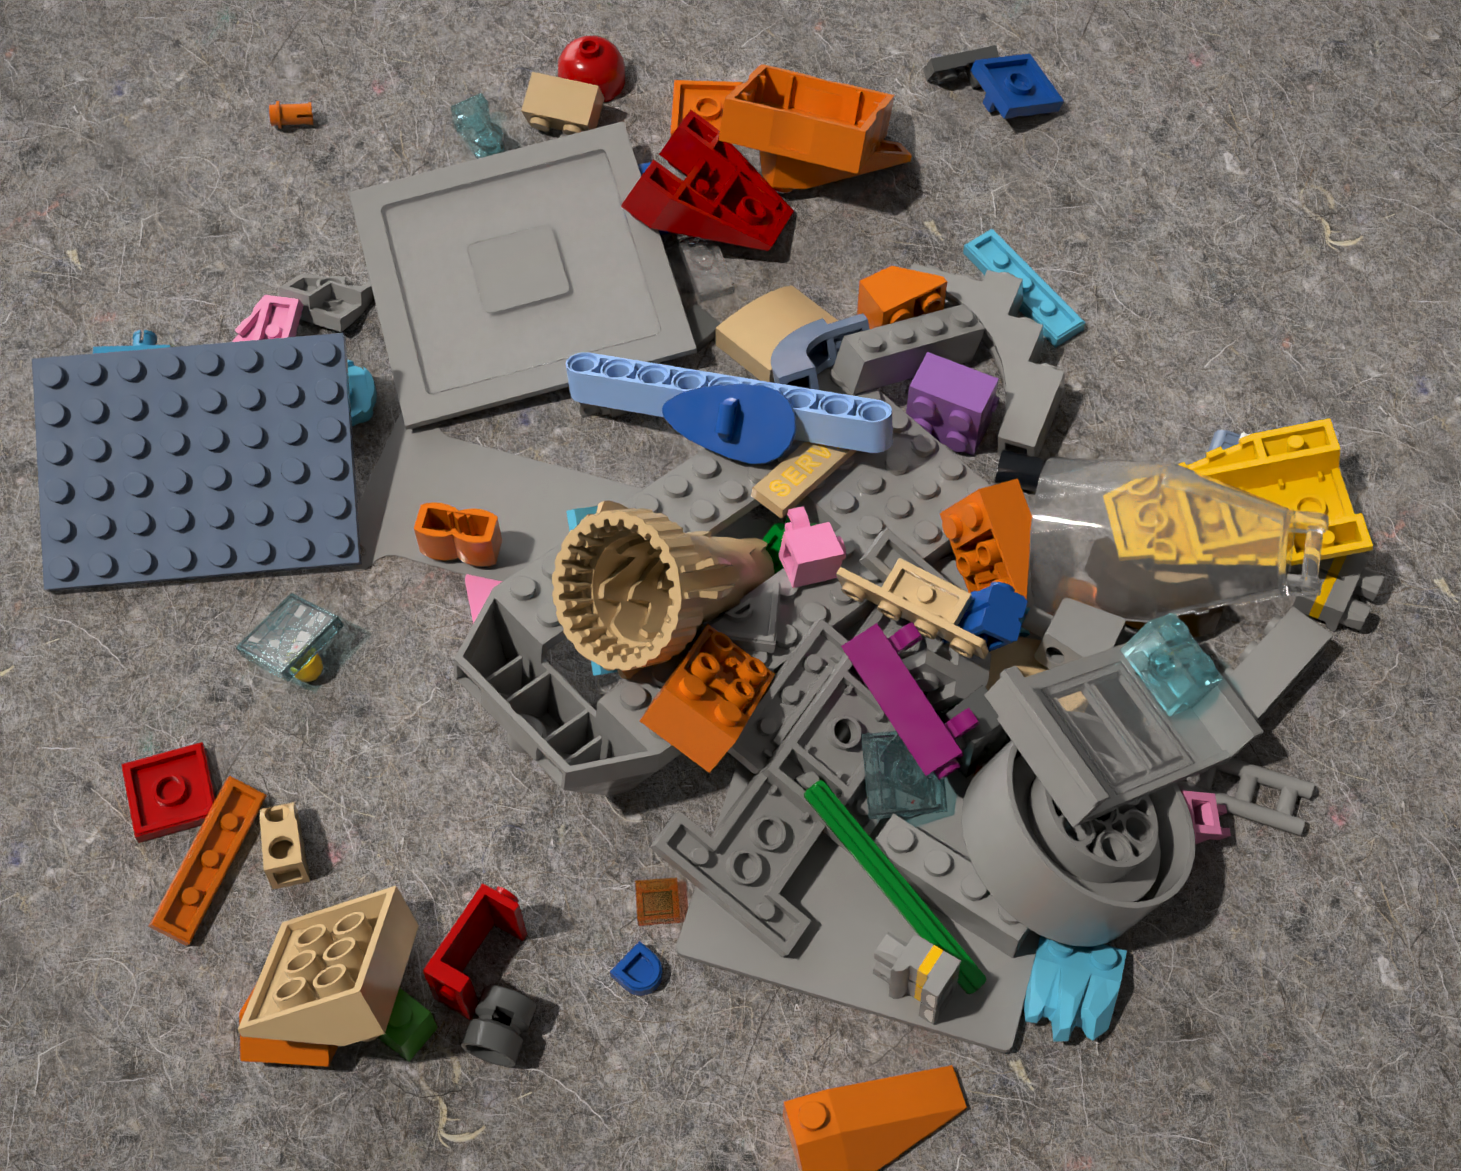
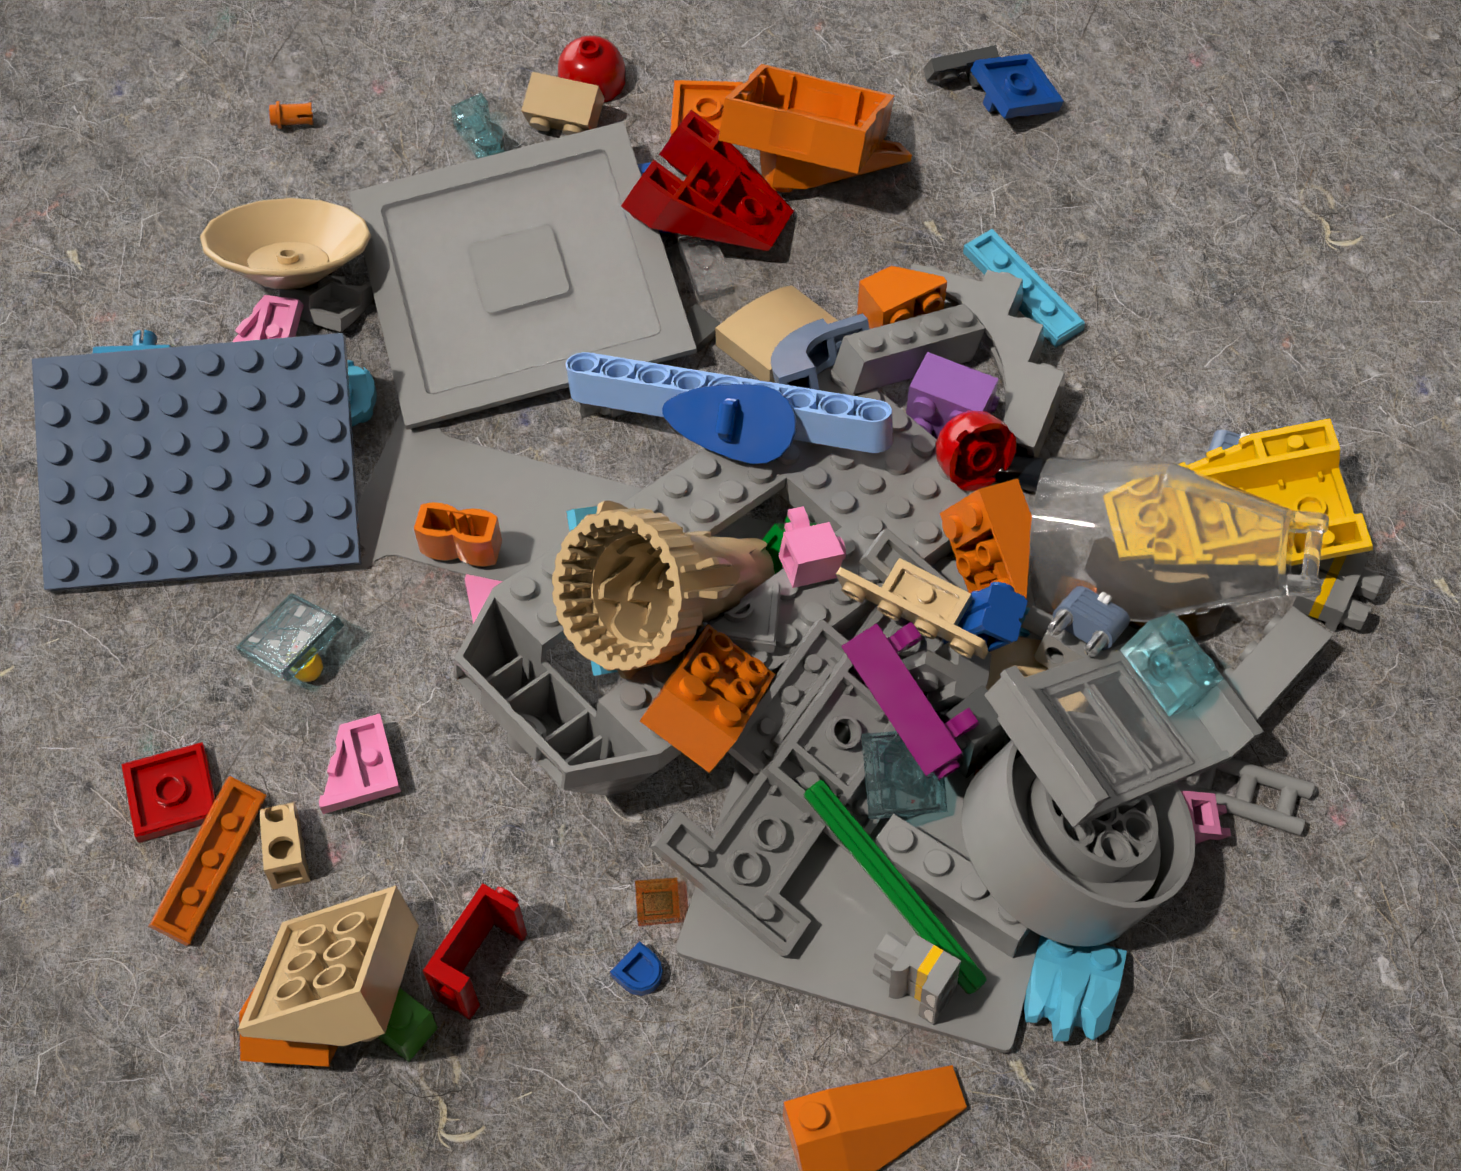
(285, 241): none -> tan dish
(360, 767): none -> bright pink wing
(494, 1040): dark grey wheel -> none
(798, 476): tan tile -> none
(974, 449): none -> red cylinder
(1090, 619): none -> sand blue piece

